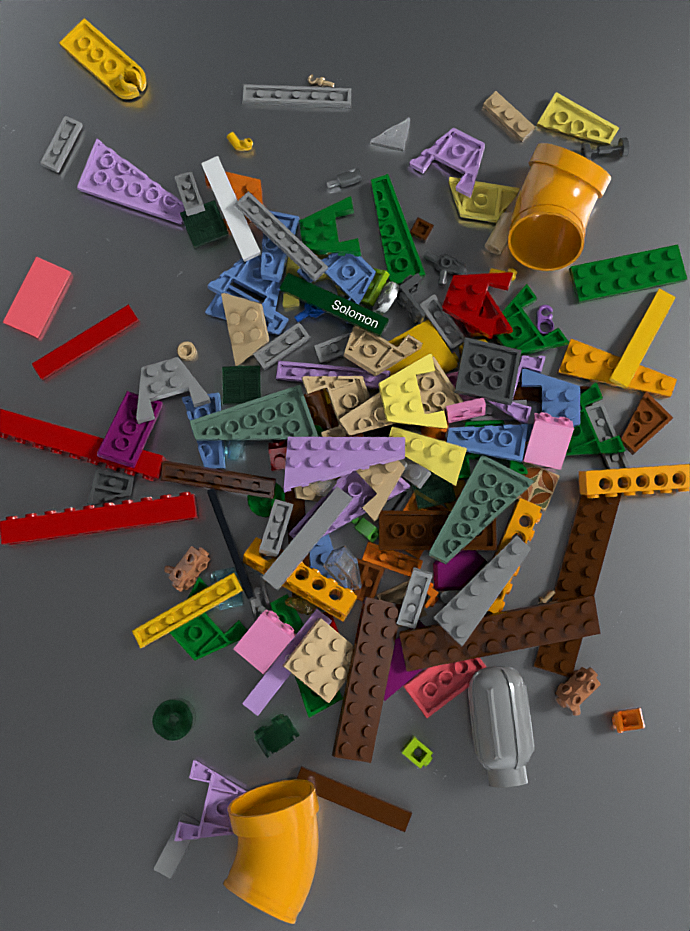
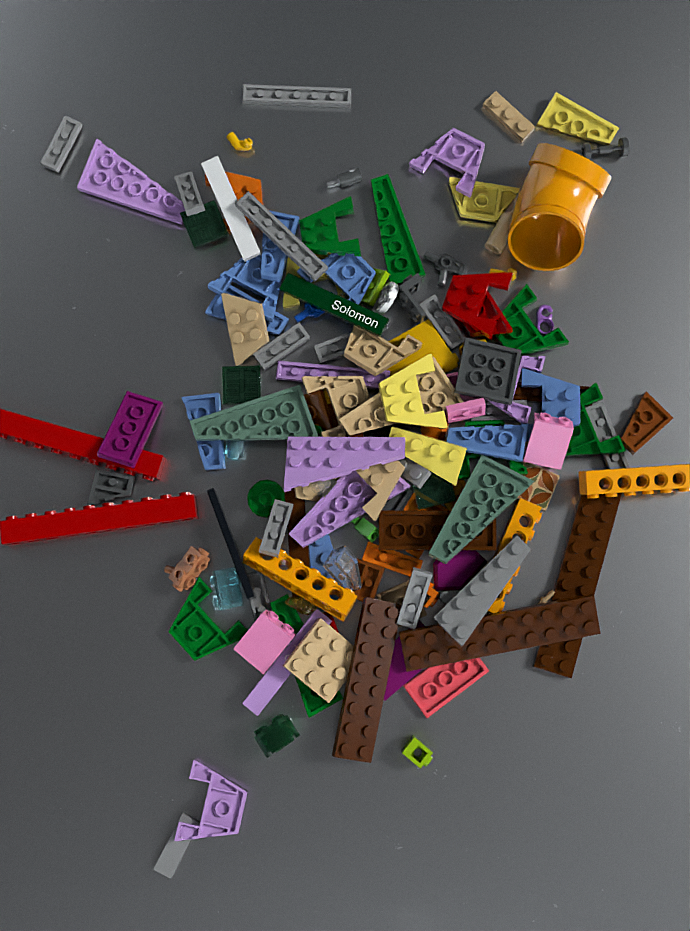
(37, 297): coral tile -> none
(85, 342): red tile -> none
(104, 60): yellow plate -> none
(163, 381): light grey wing -> none
(168, 729): clear green brick -> none
(186, 351): tan tile -> none
(187, 610): yellow tile -> none
(218, 479): reddish brown tile -> none
(275, 846): light orange cylinder -> none
(277, 454): red bracket -> none
(307, 538): light grey tile -> none
(321, 81): tan hand -> none
(357, 800): reddish brown tile -> none
(394, 137): clear tile -> none
(421, 229): reddish brown tile -> none
(501, 724): light grey piece -> none
(577, 689): nougat brick -> none
(597, 365): light orange wing -> none
(628, 273): green plate -> none
(628, 720): orange bracket -> none
(642, 338): yellow tile -> none

